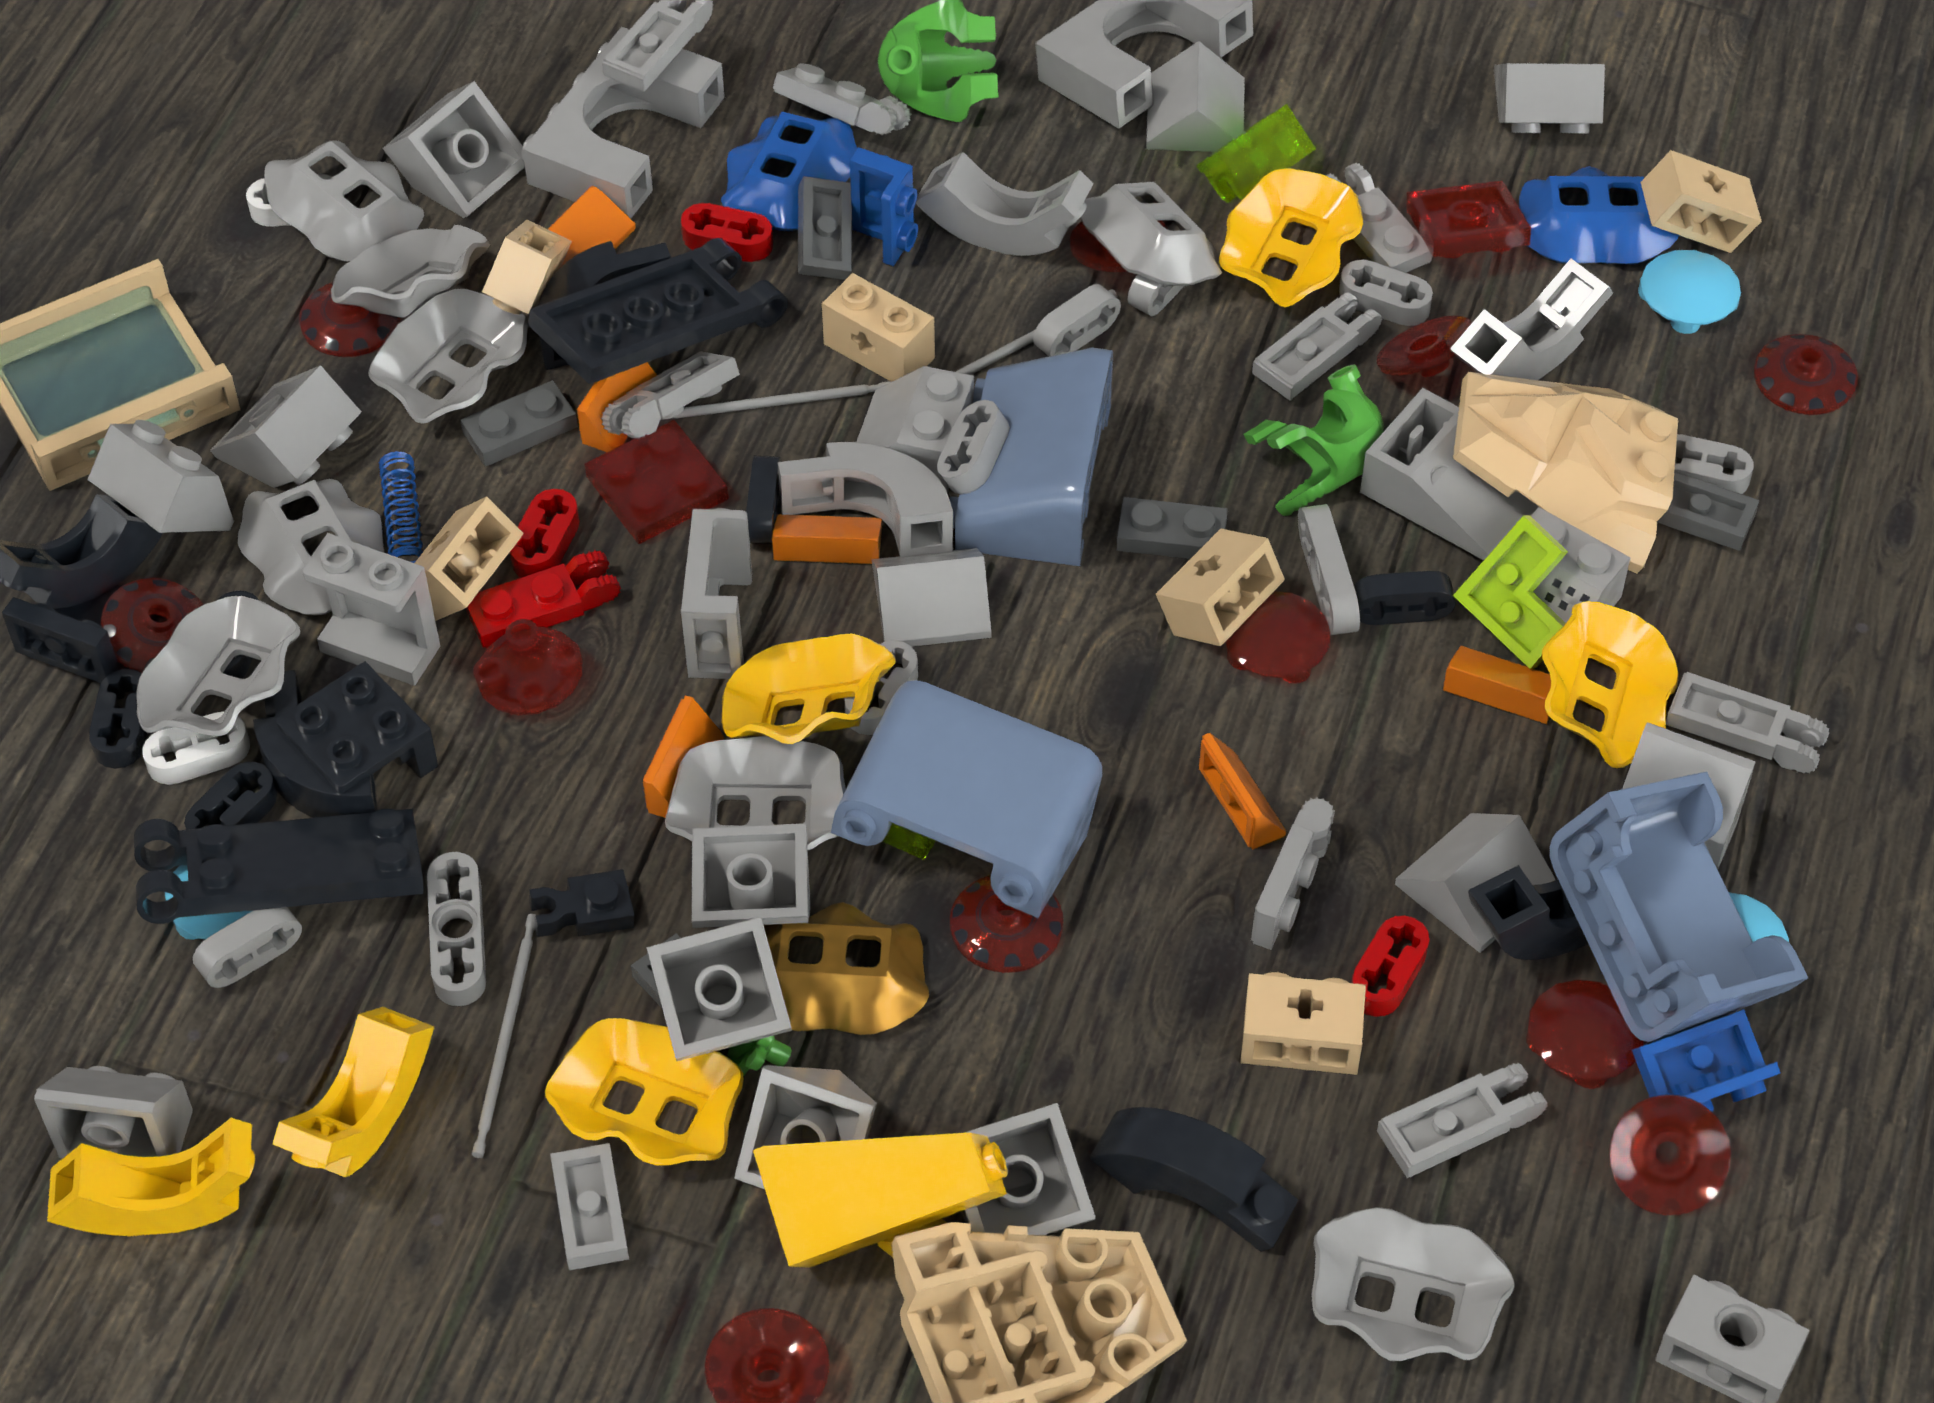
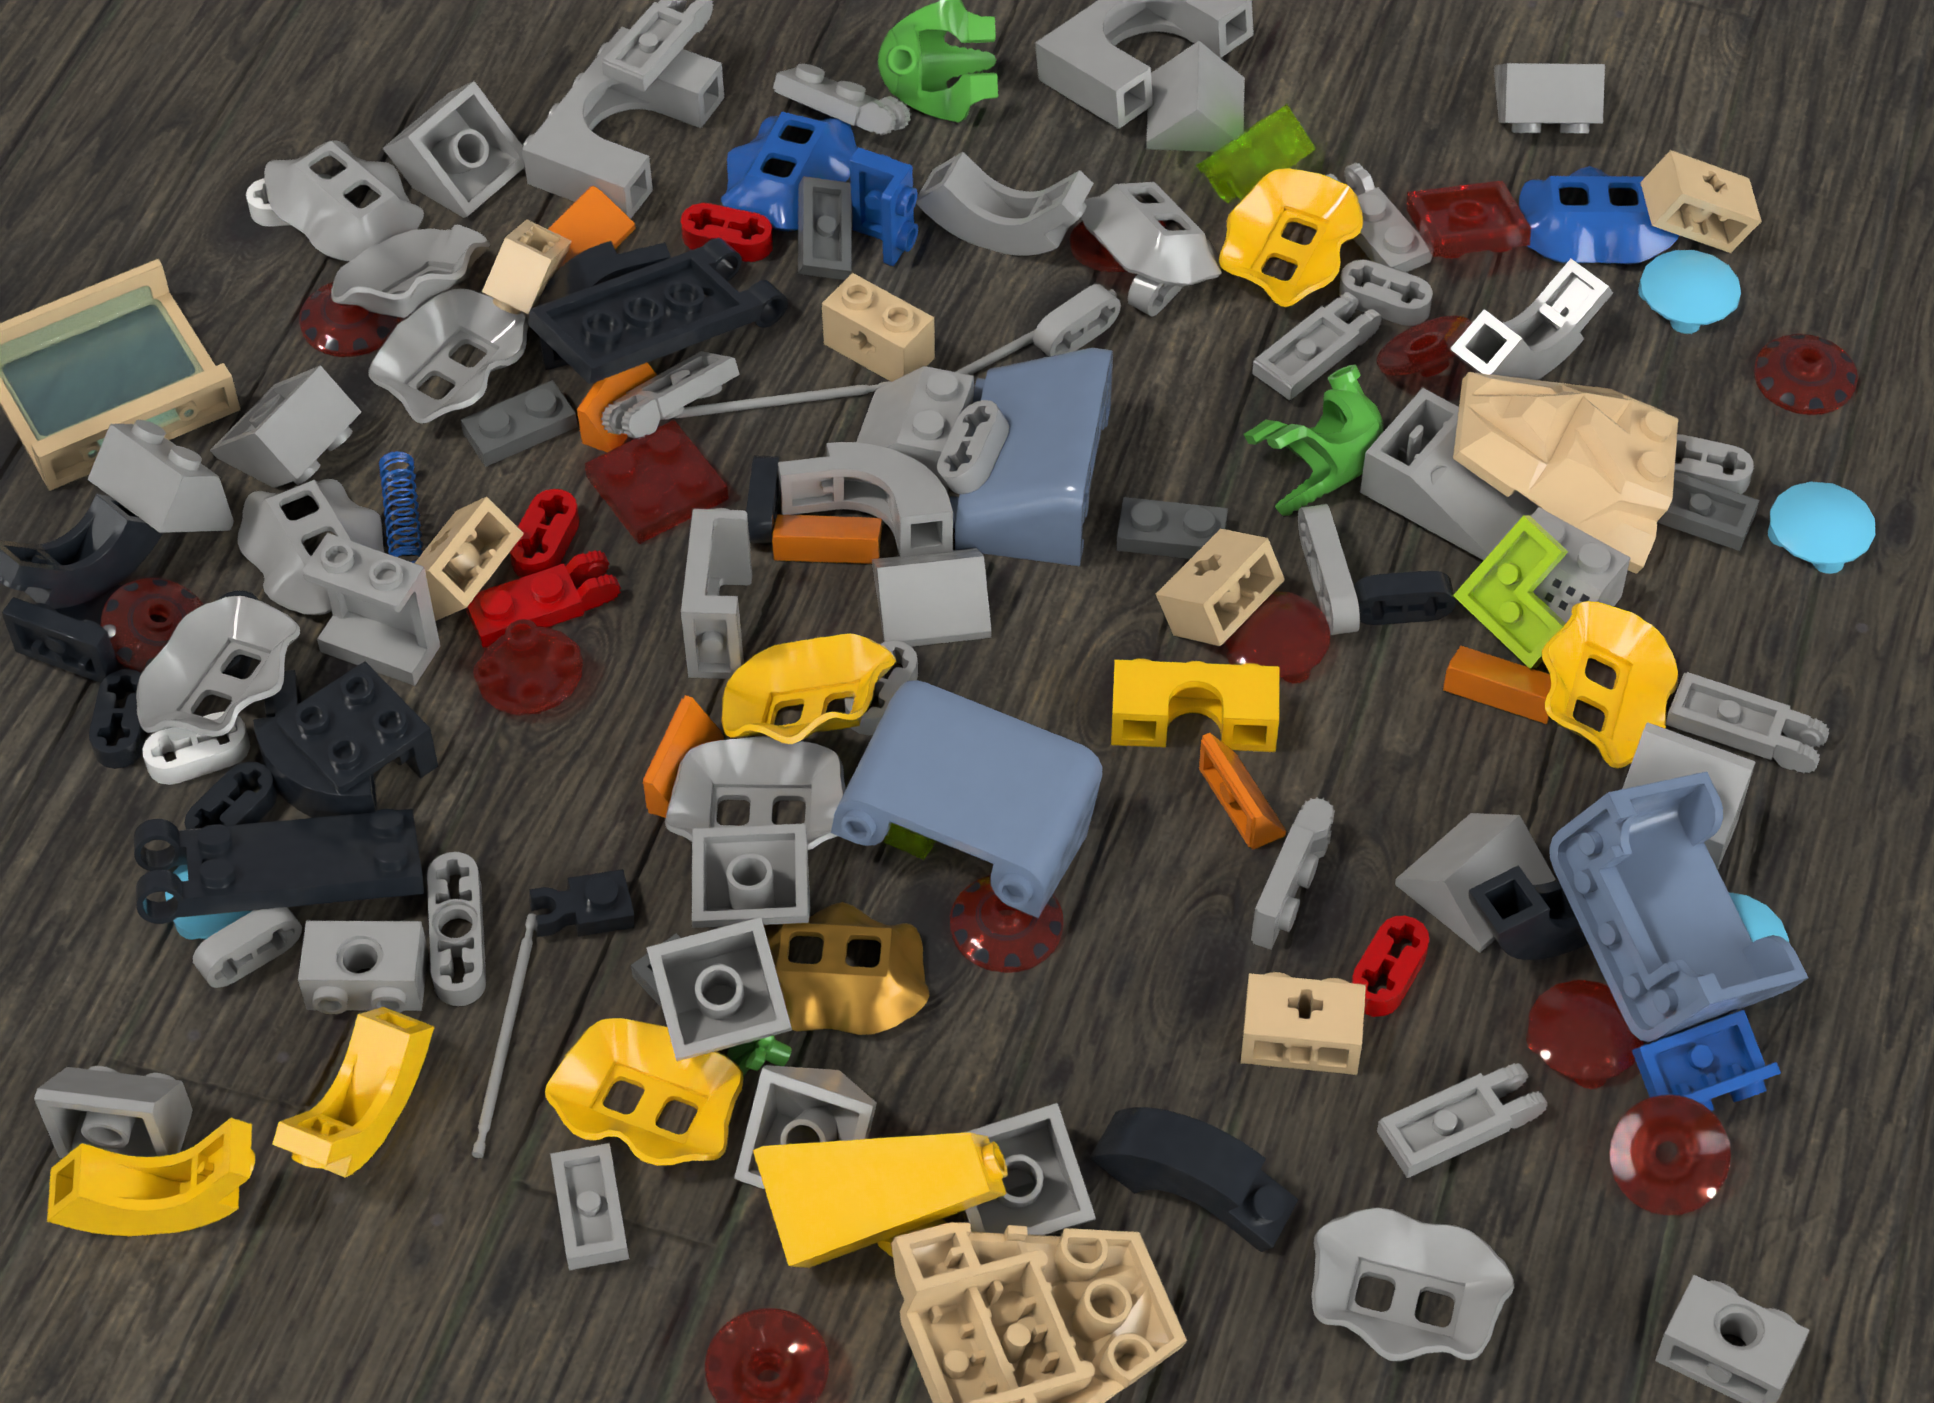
(341, 948): none -> light grey brick
(1236, 697): none -> yellow arch
(1822, 525): none -> medium azure dish

